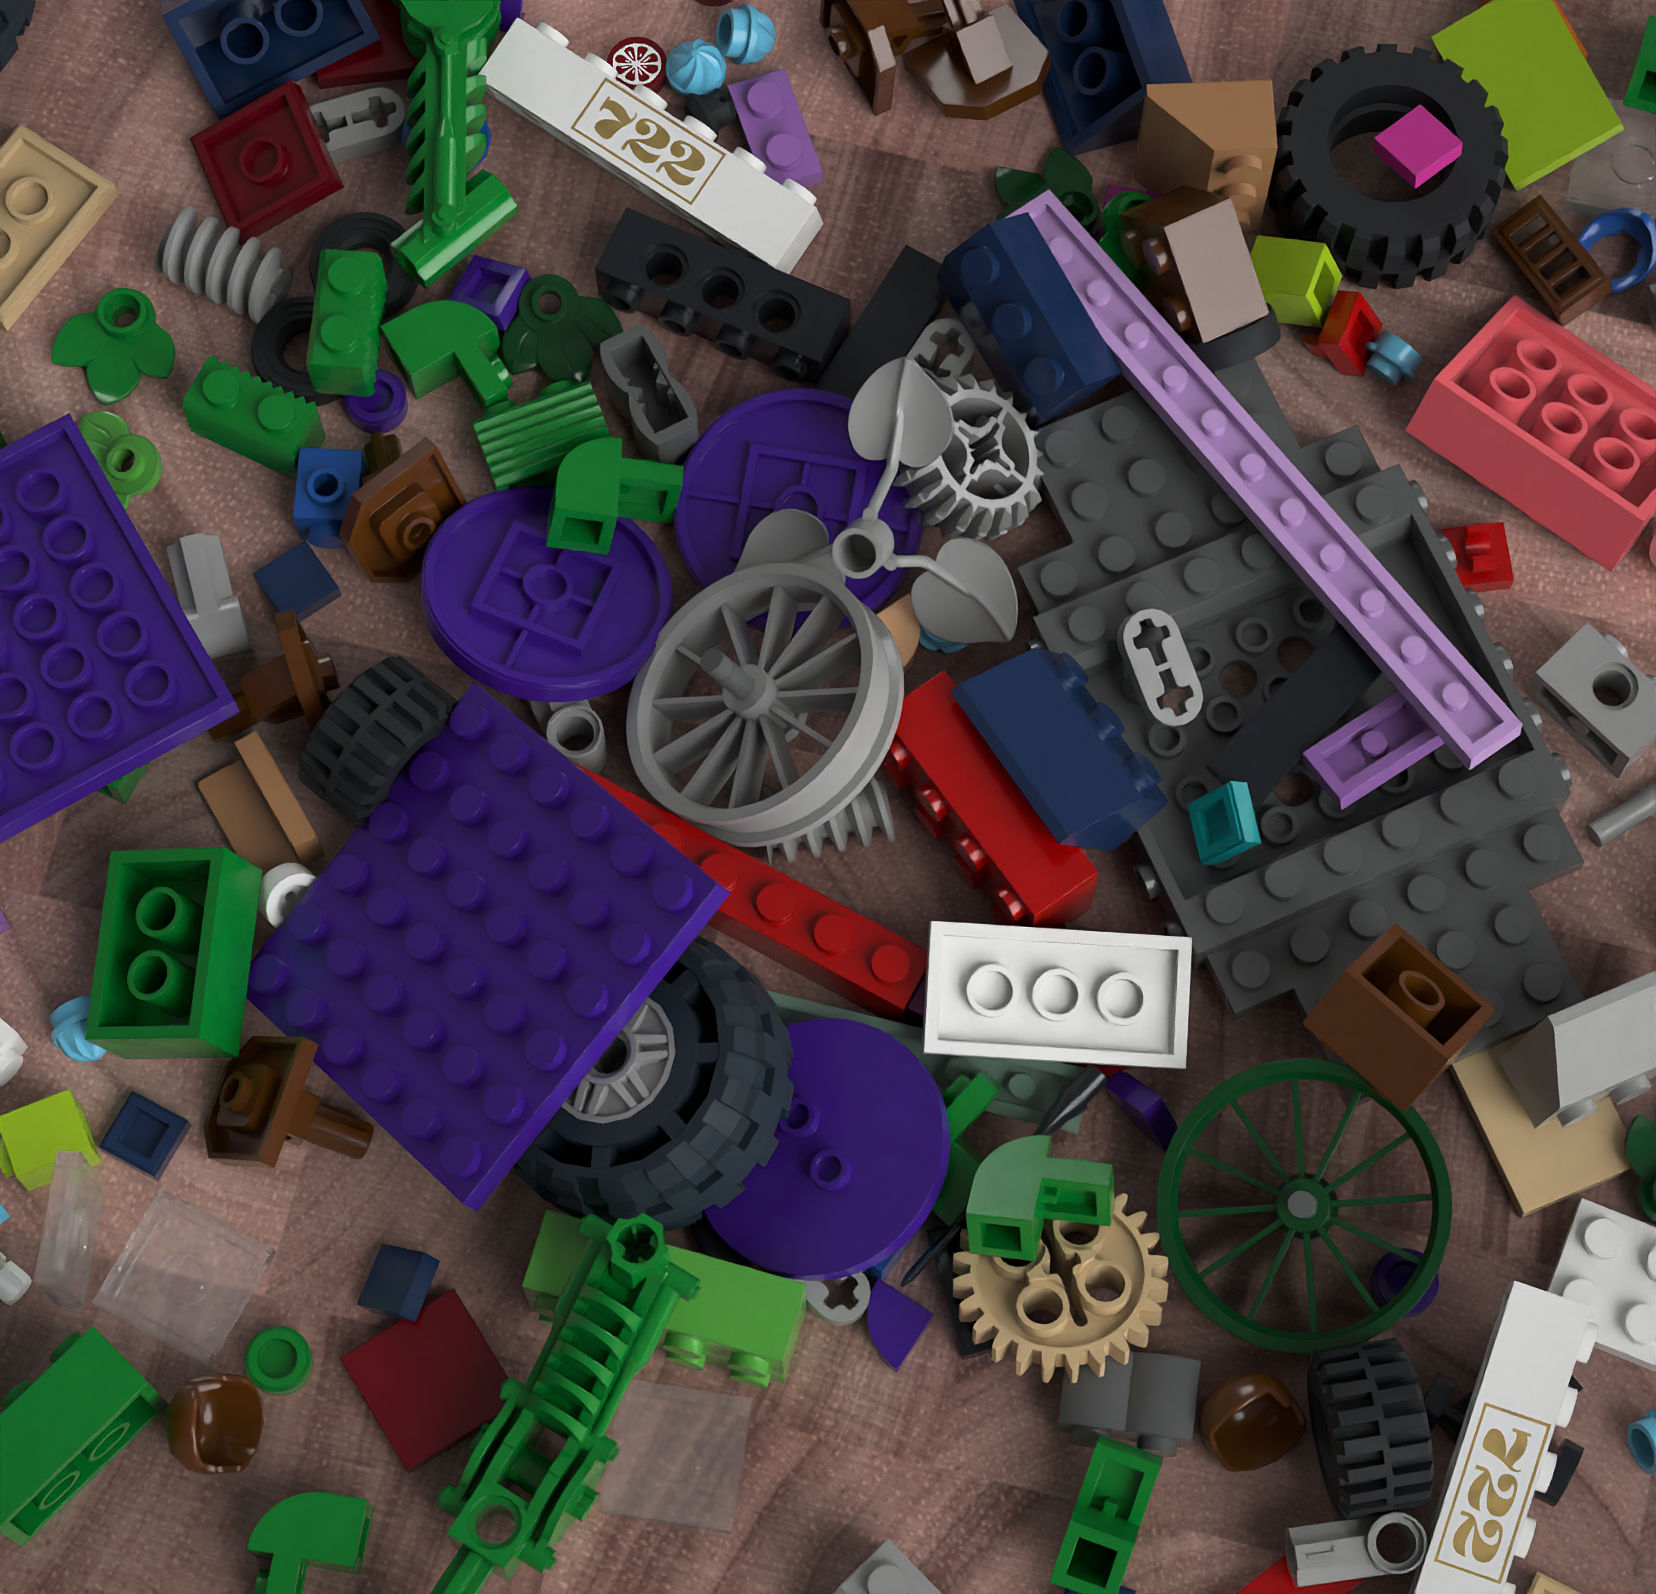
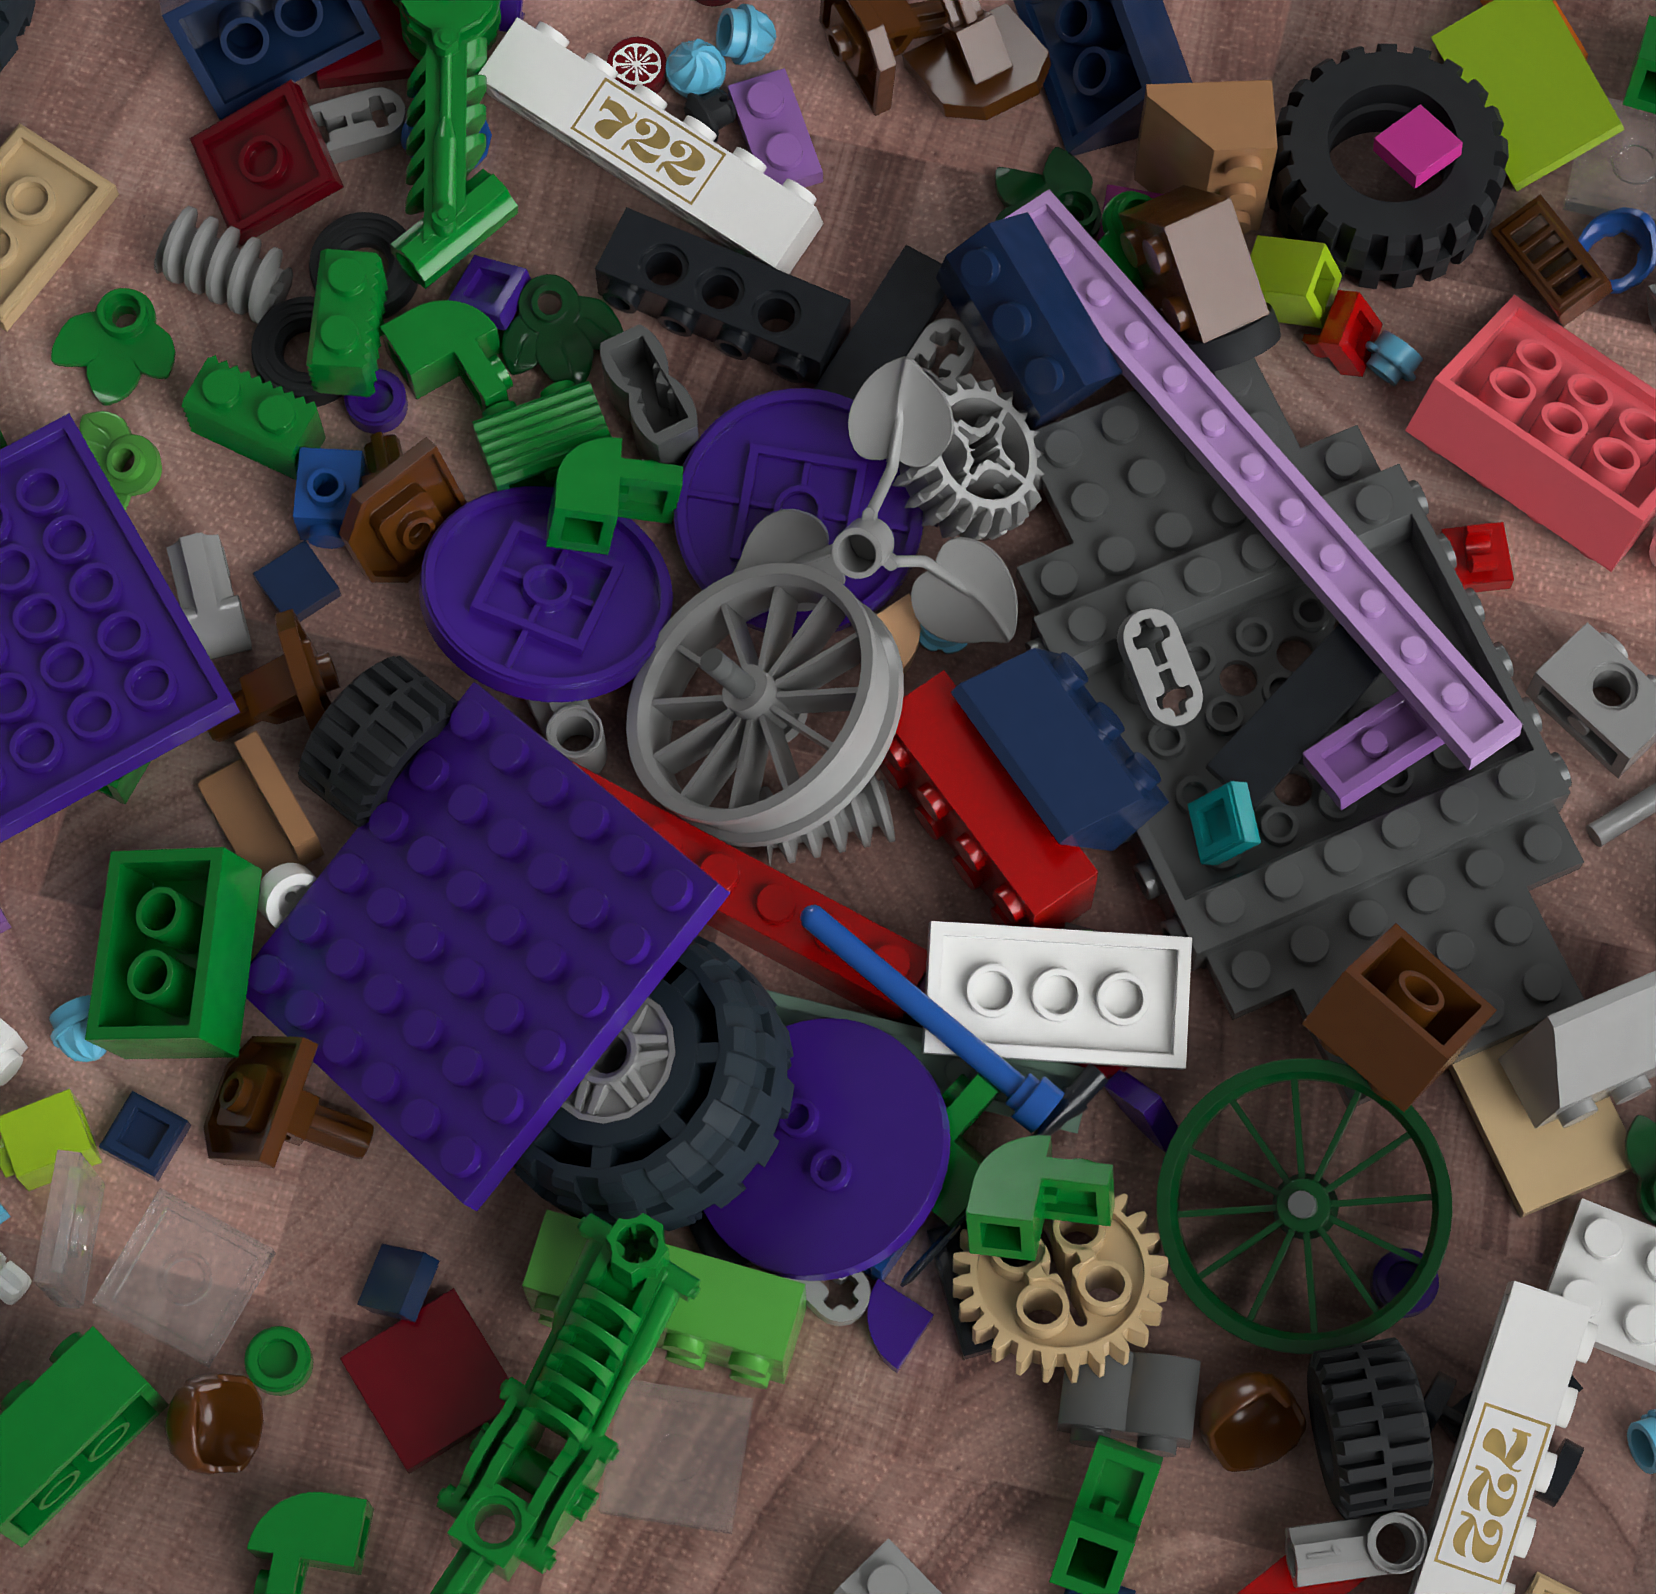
(1027, 1096): none -> blue piece

